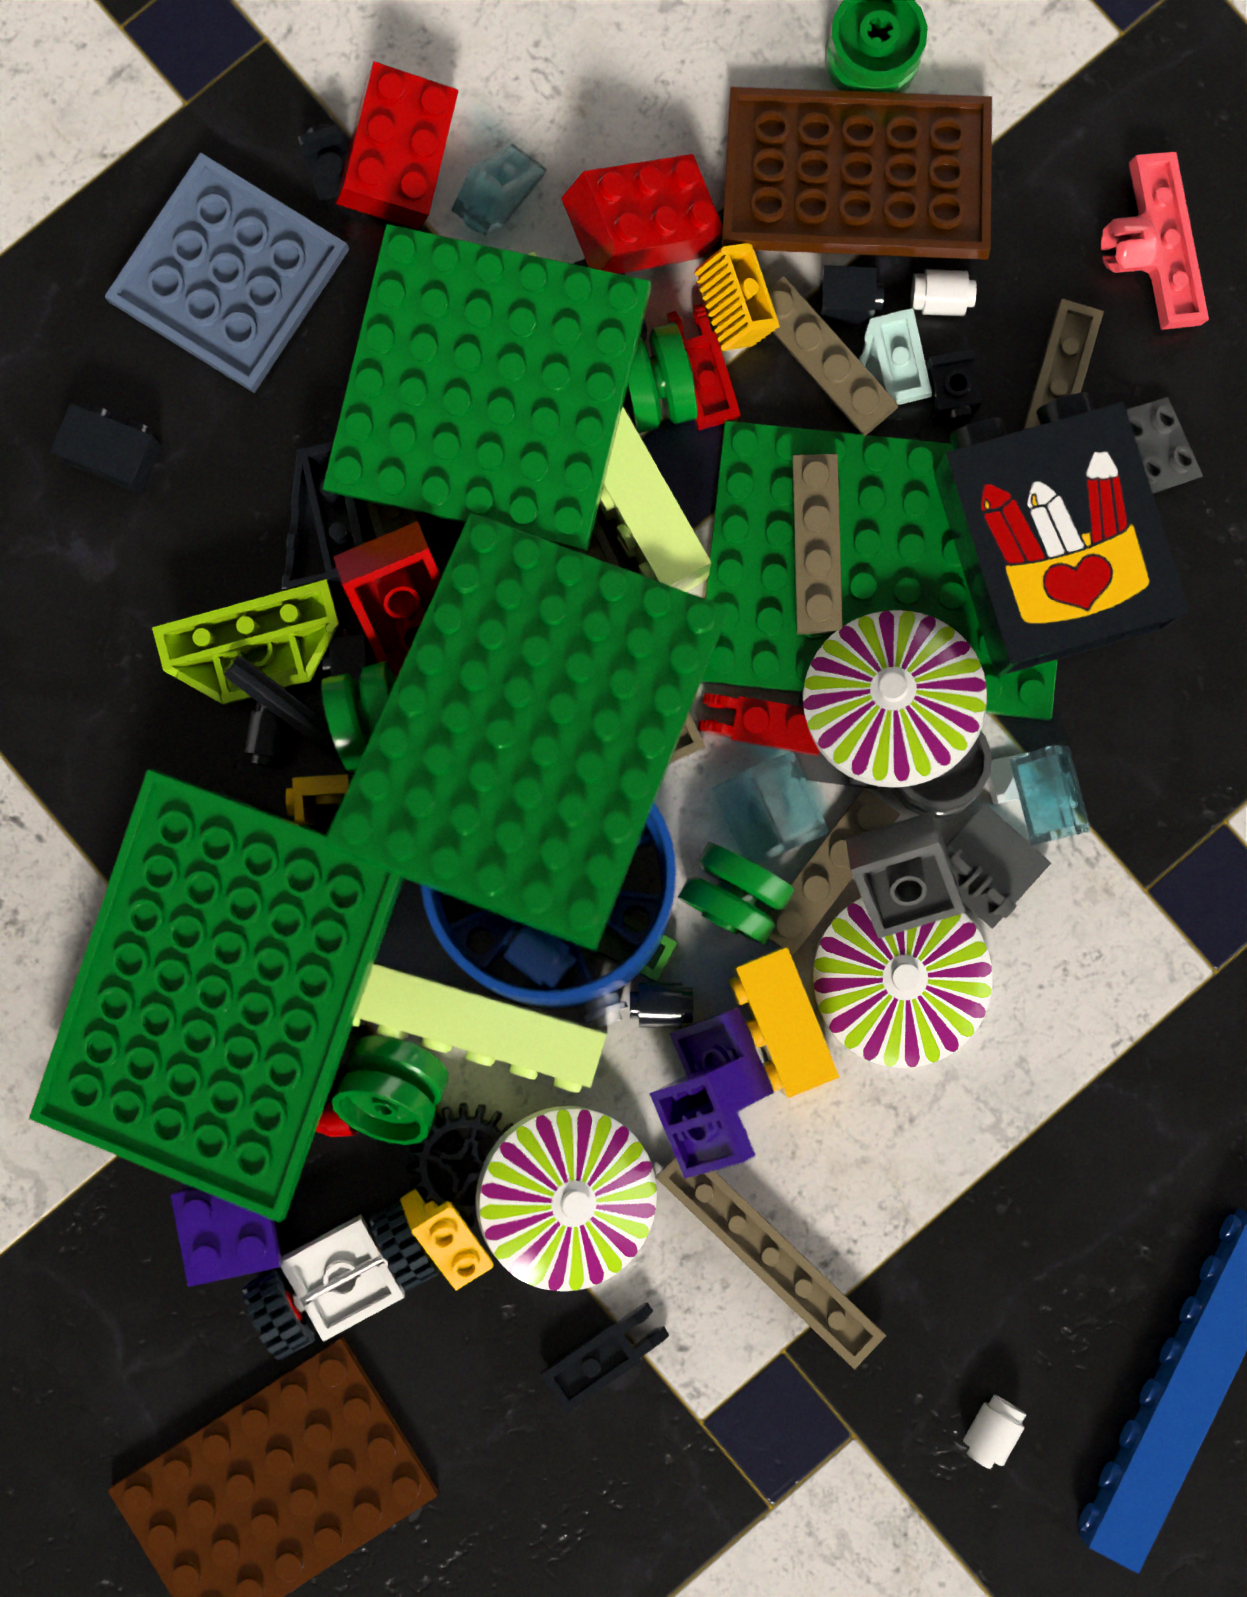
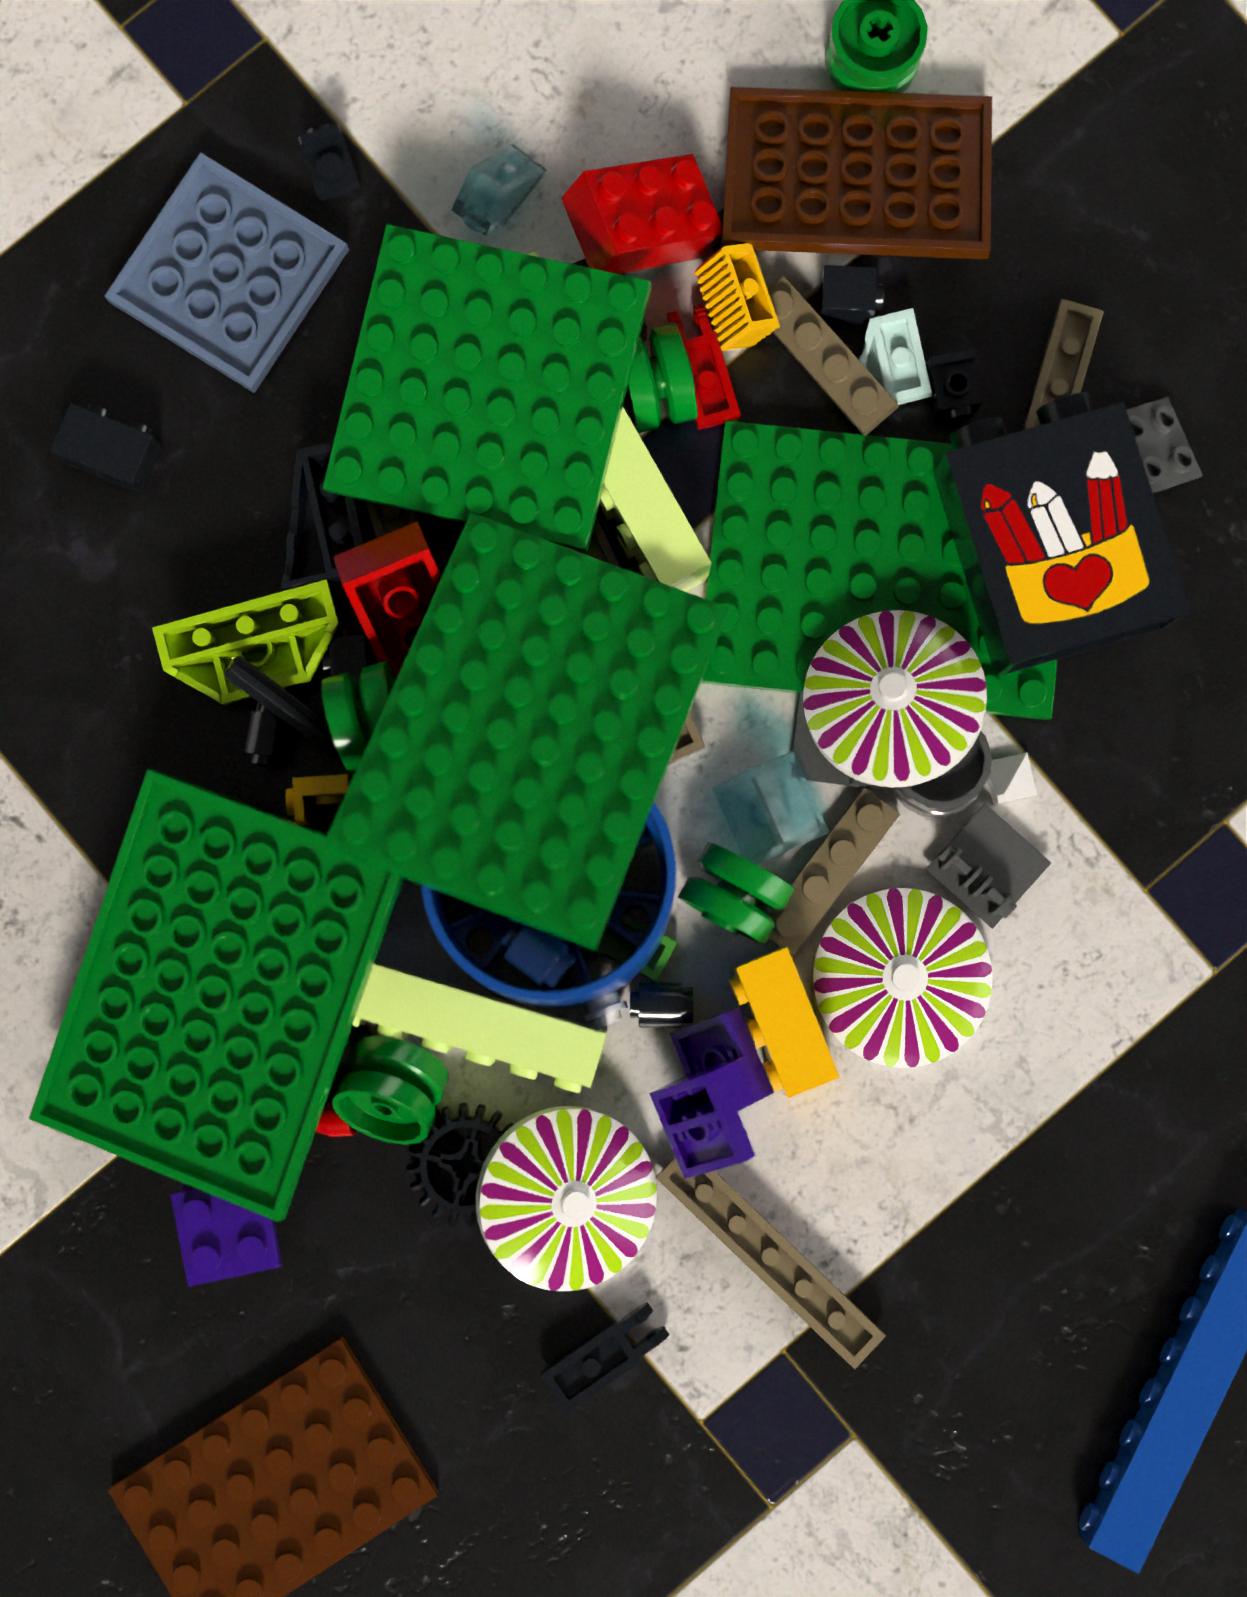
(337, 1281): plate -> none
(397, 146): red brick -> none
(446, 1239): yellow bracket -> none
(761, 724): red hinge -> none
(817, 544): dark tan plate -> none
(904, 875): dark grey slope -> none
(943, 292): white brick -> none
(994, 1432): white brick -> none
(1050, 794): clear light blue slope -> none
(1159, 241): coral plate -> none

